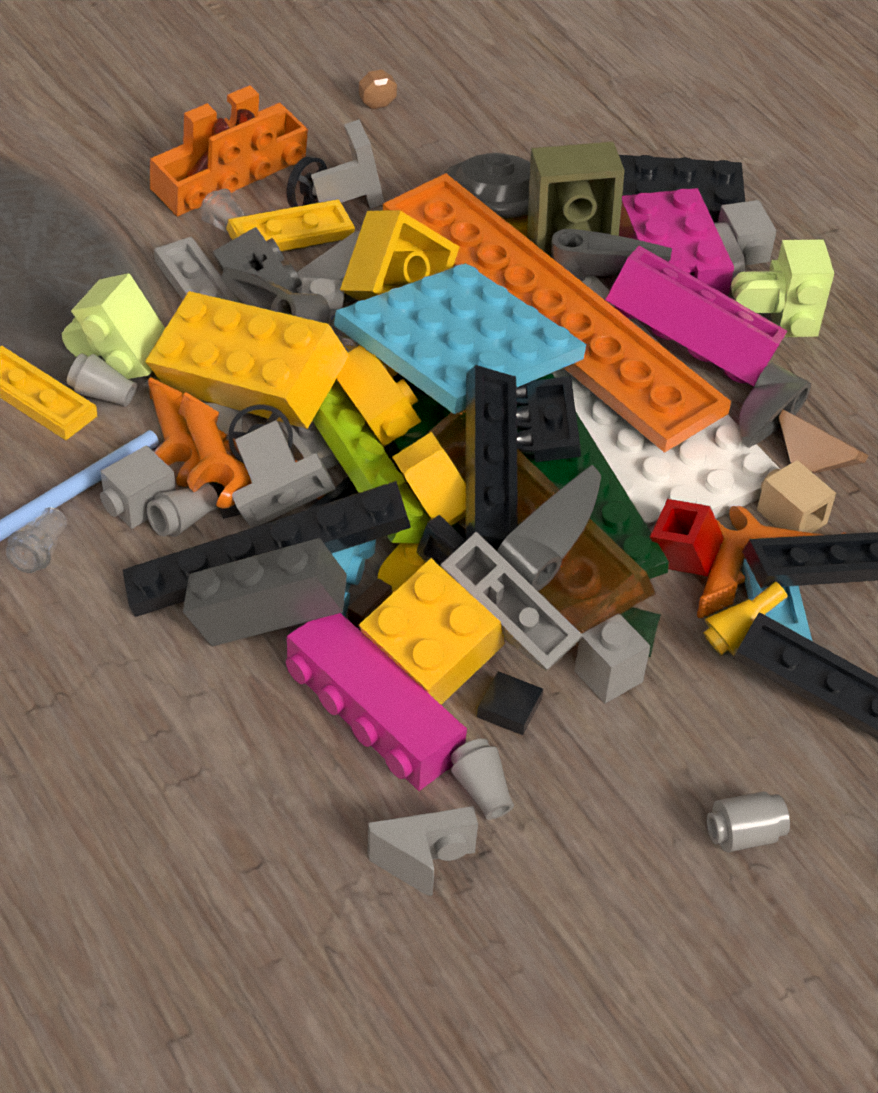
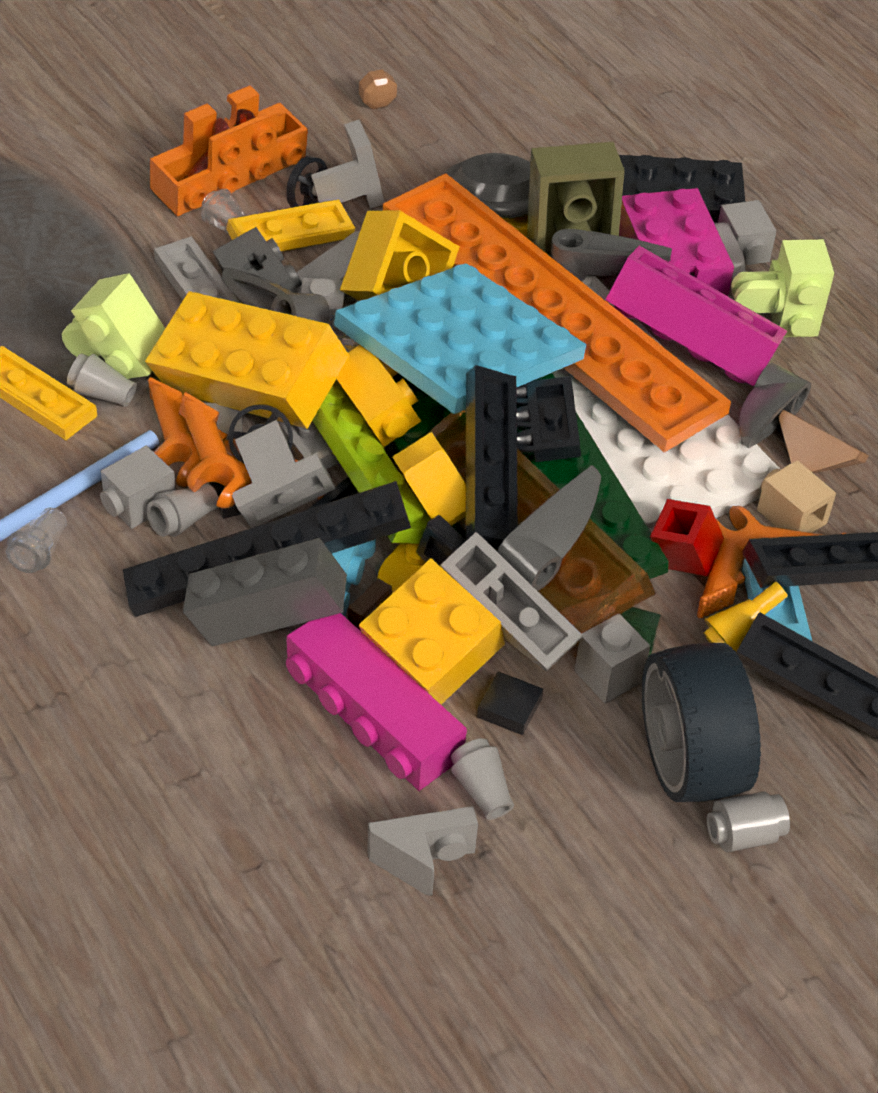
(701, 722): none -> black wheel

